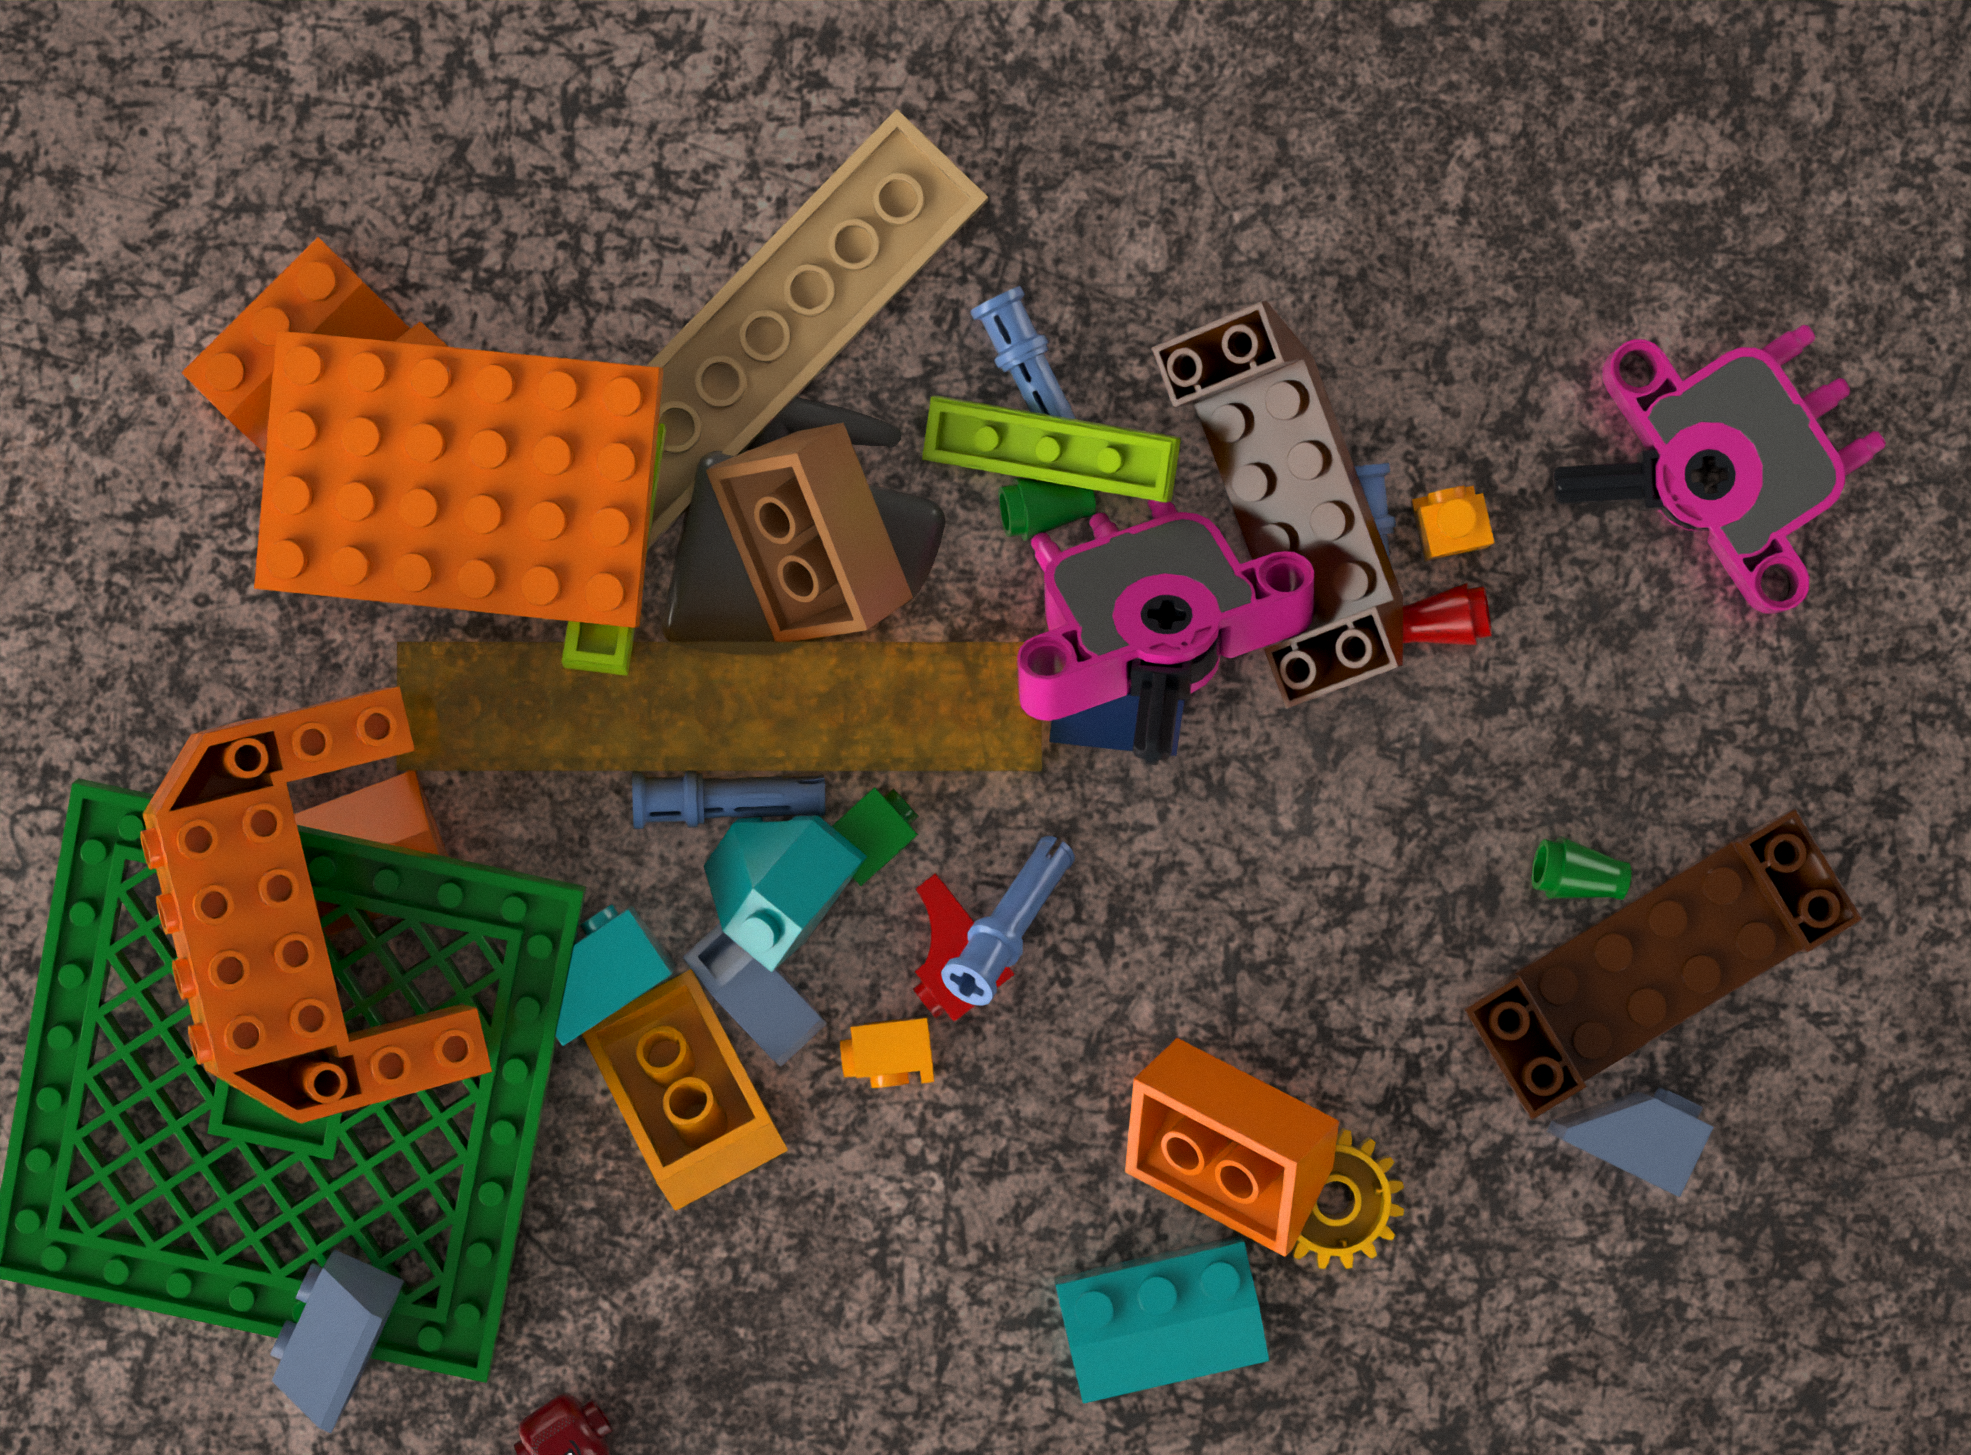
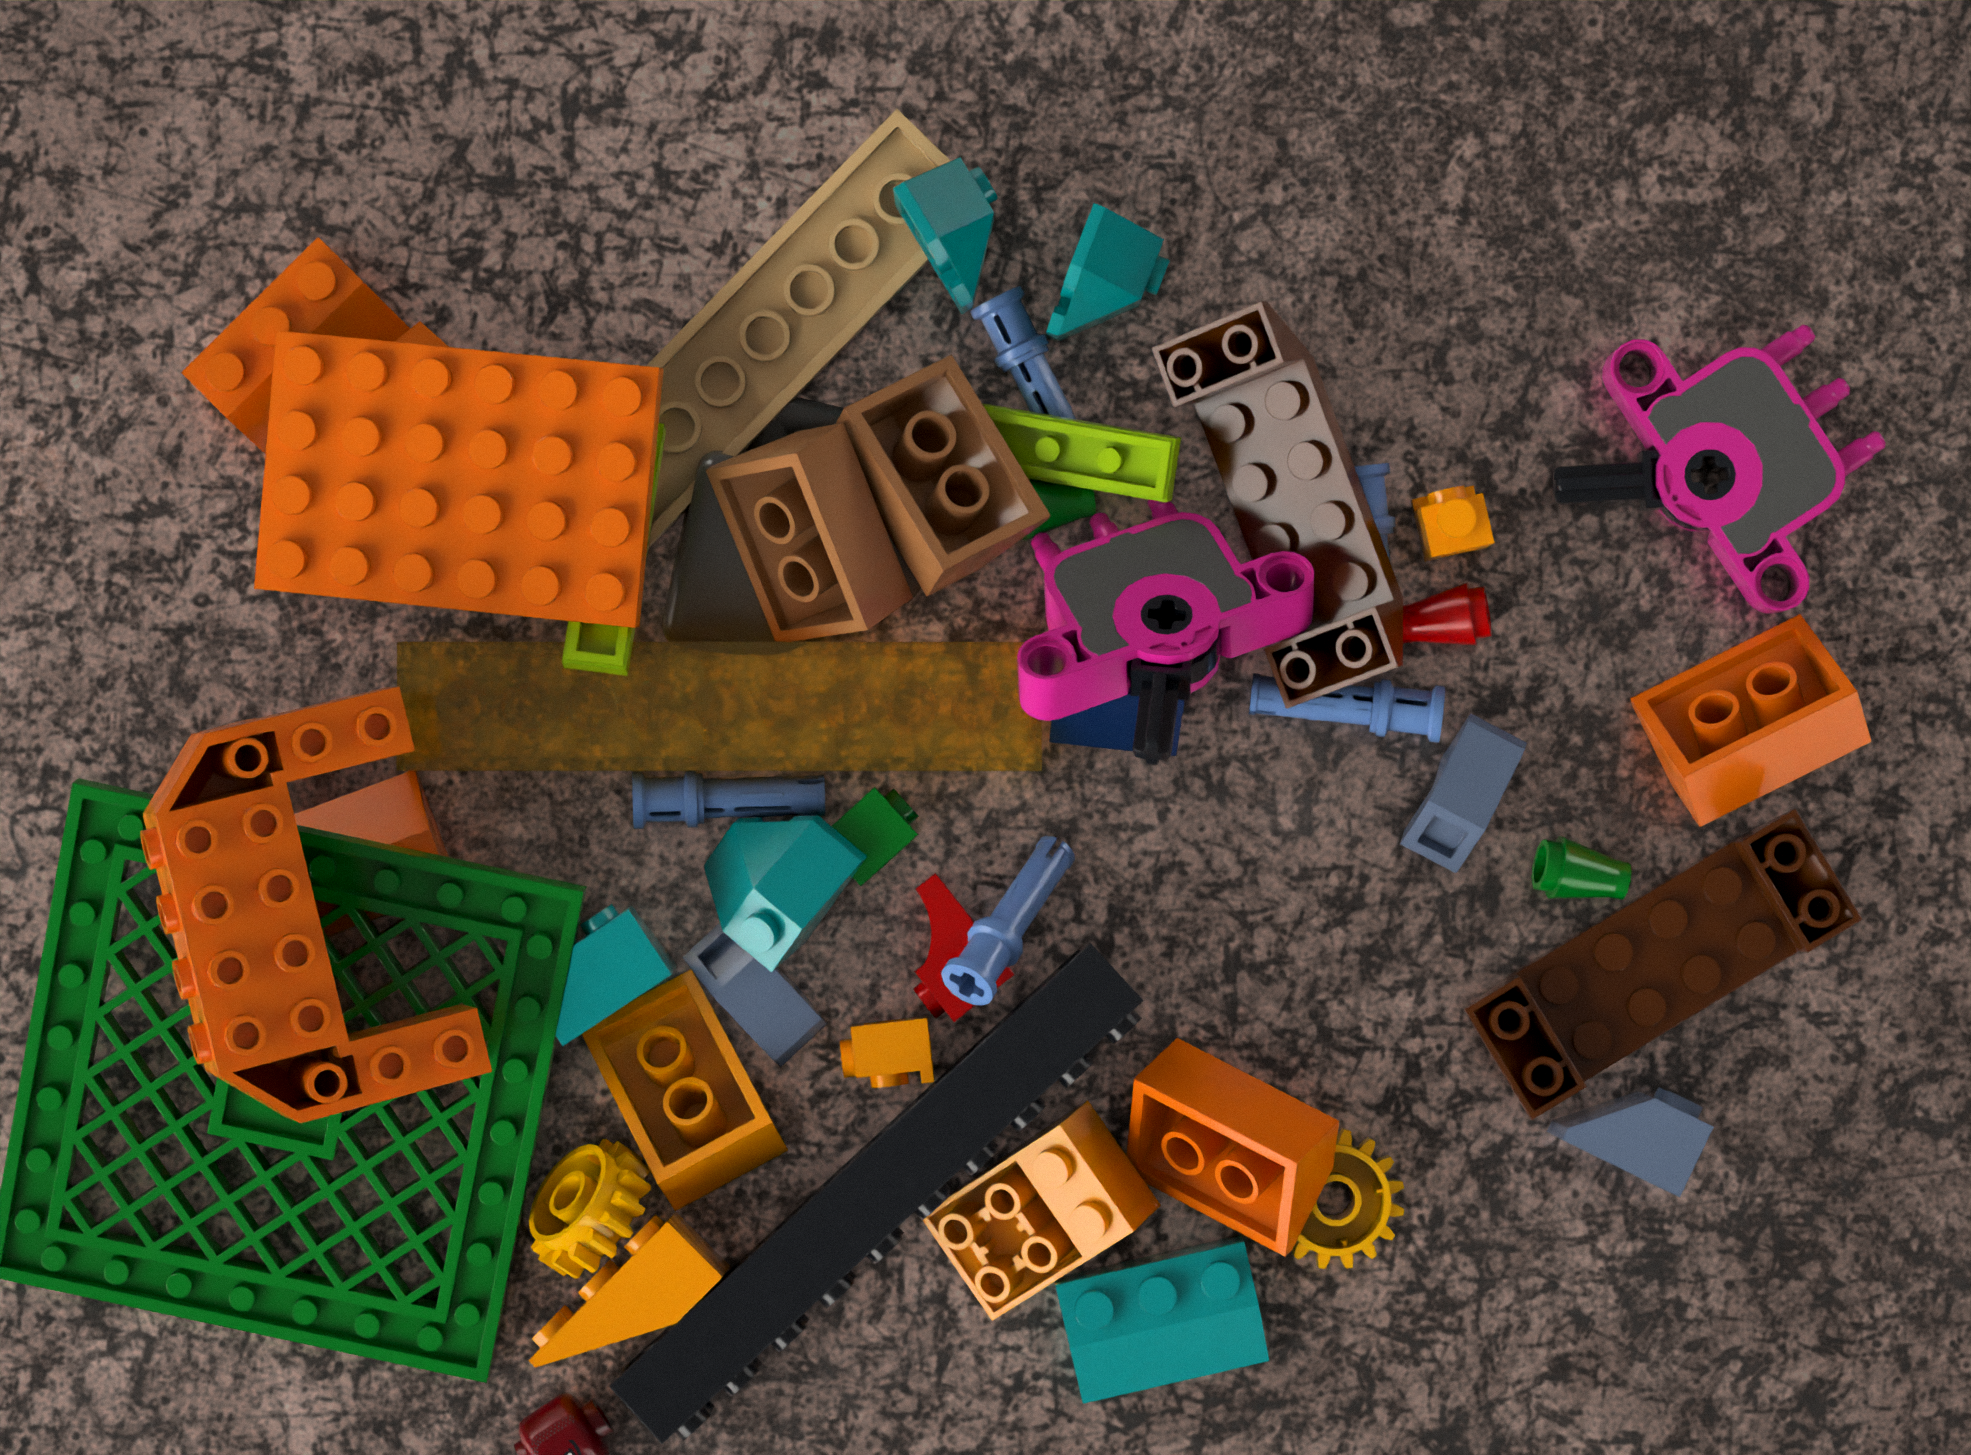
(334, 1335): sand blue slope -> none
(587, 1206): none -> yellow gear
(650, 1291): none -> light orange slope
(875, 1192): none -> black brick
(941, 474): none -> medium nougat slope
(951, 223): none -> teal slope
(1041, 1211): none -> light orange slope
(1107, 273): none -> teal slope
(1380, 707): none -> medium blue pin
(1464, 793): none -> sand blue slope
(1752, 719): none -> orange slope

